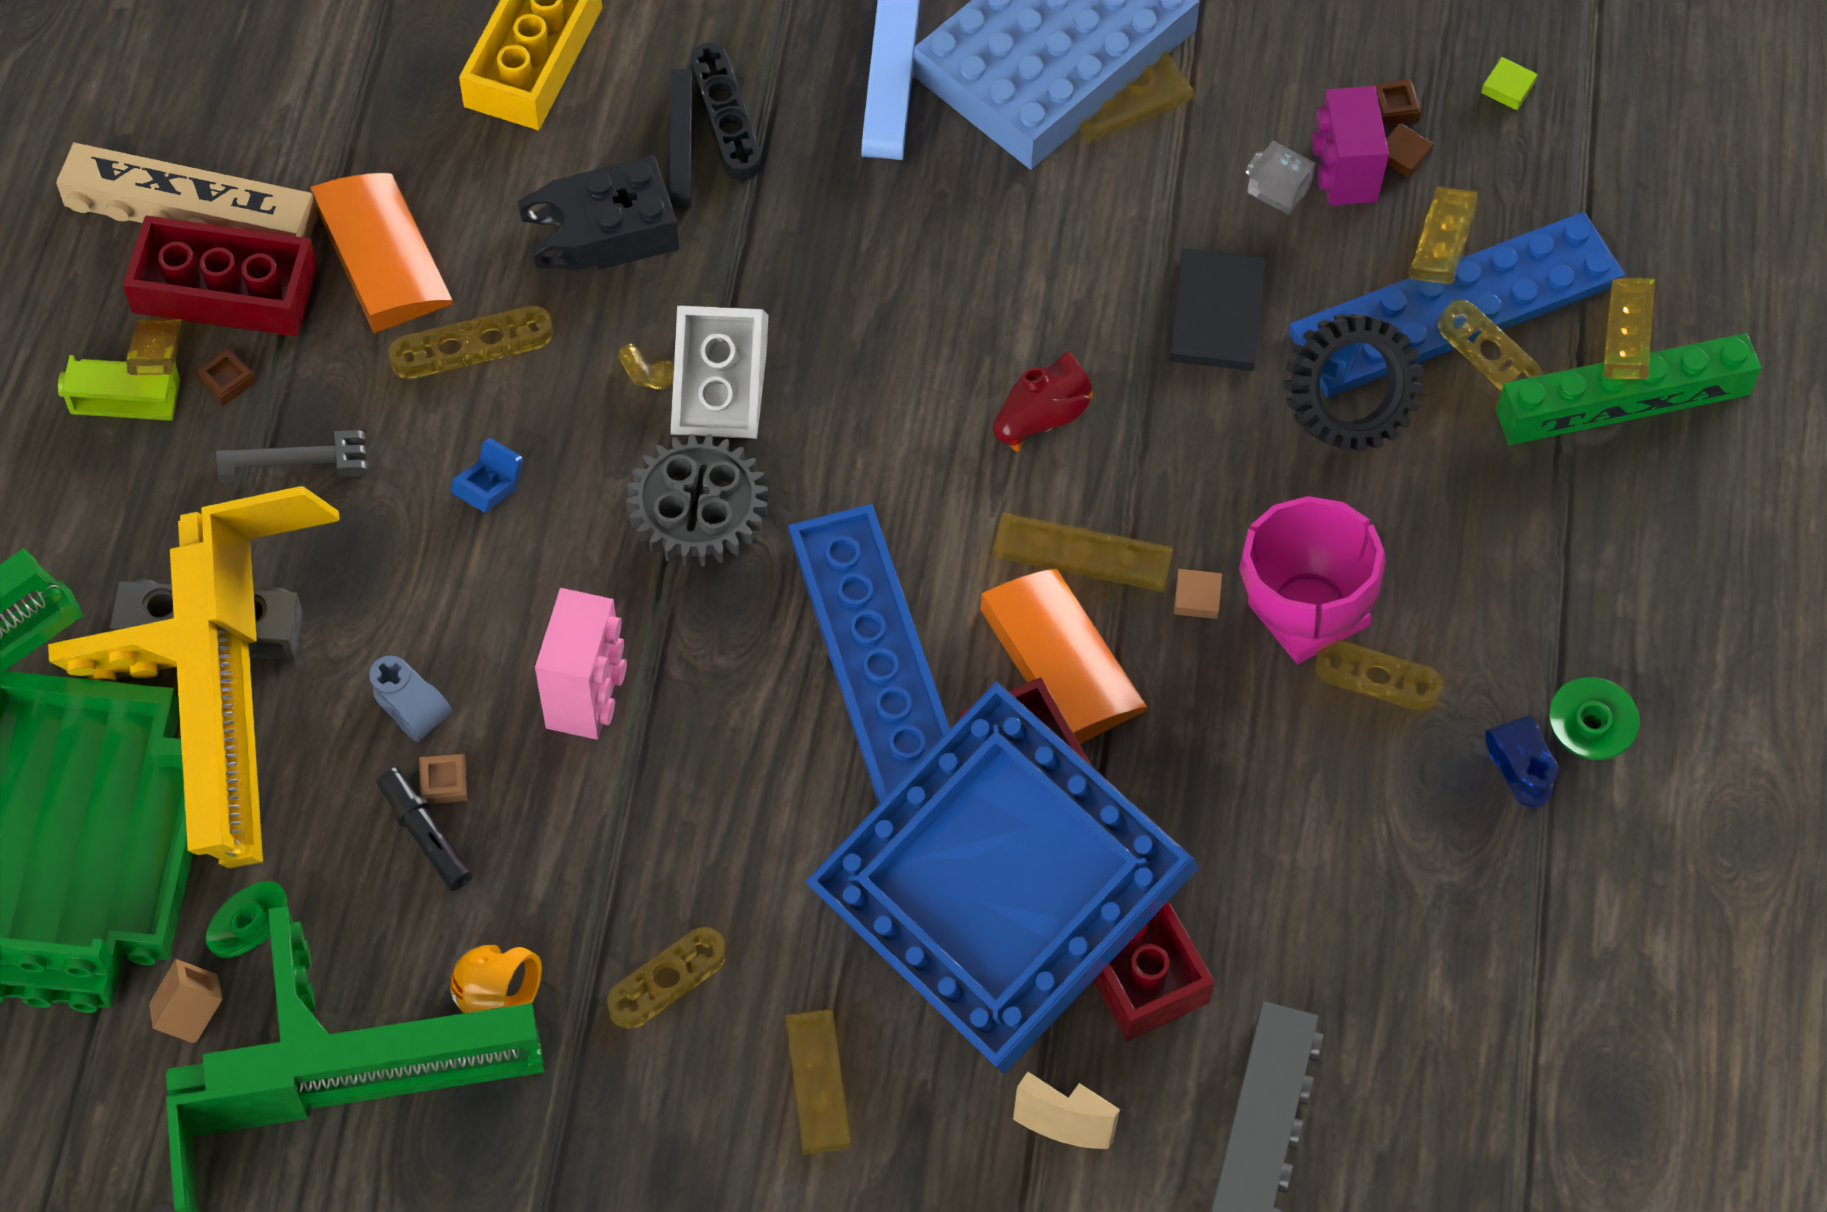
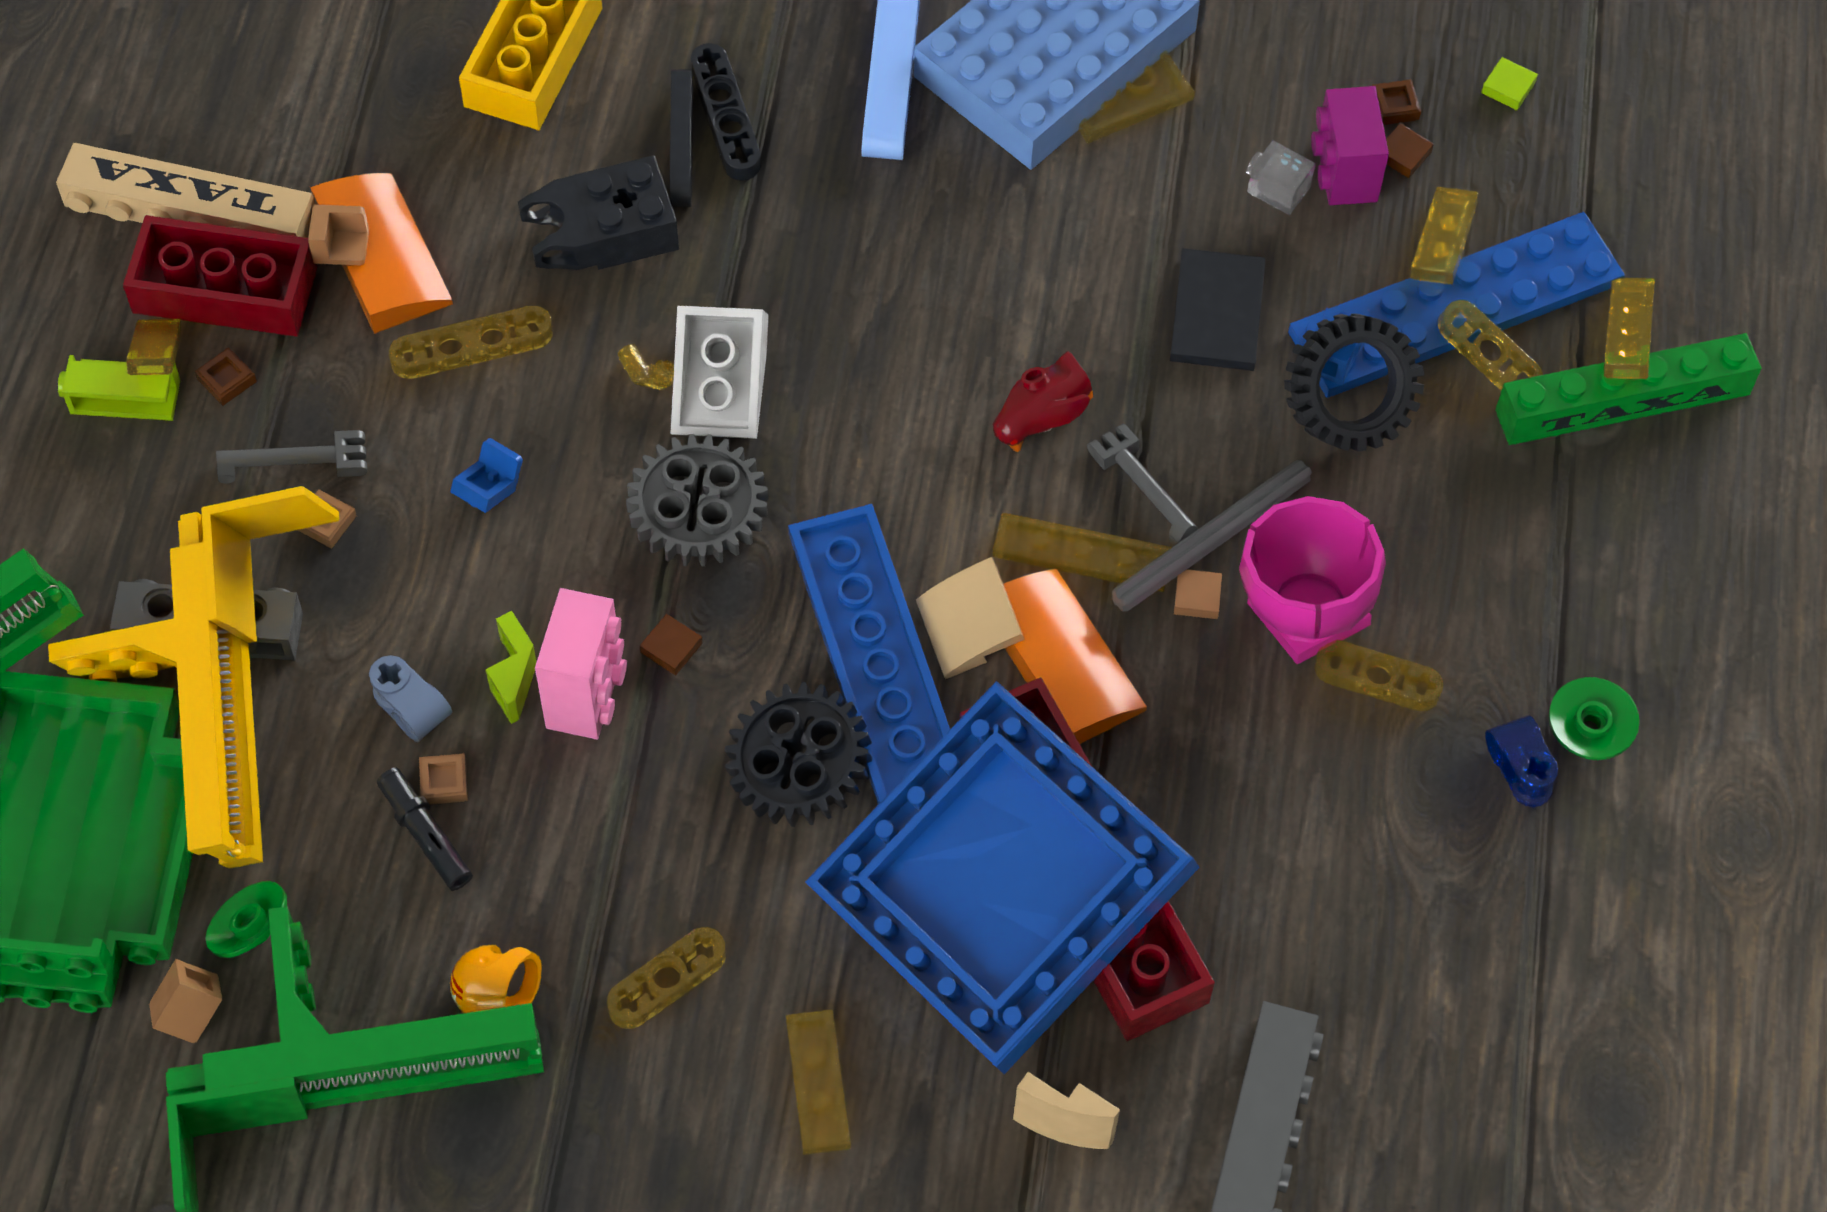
(330, 533): none -> medium nougat tile
(338, 234): none -> medium nougat panel
(513, 676): none -> lime slope
(671, 644): none -> reddish brown tile
(761, 744): none -> black gear
(969, 618): none -> tan slope
(1122, 453): none -> dark grey hinge
(1210, 536): none -> dark grey axle

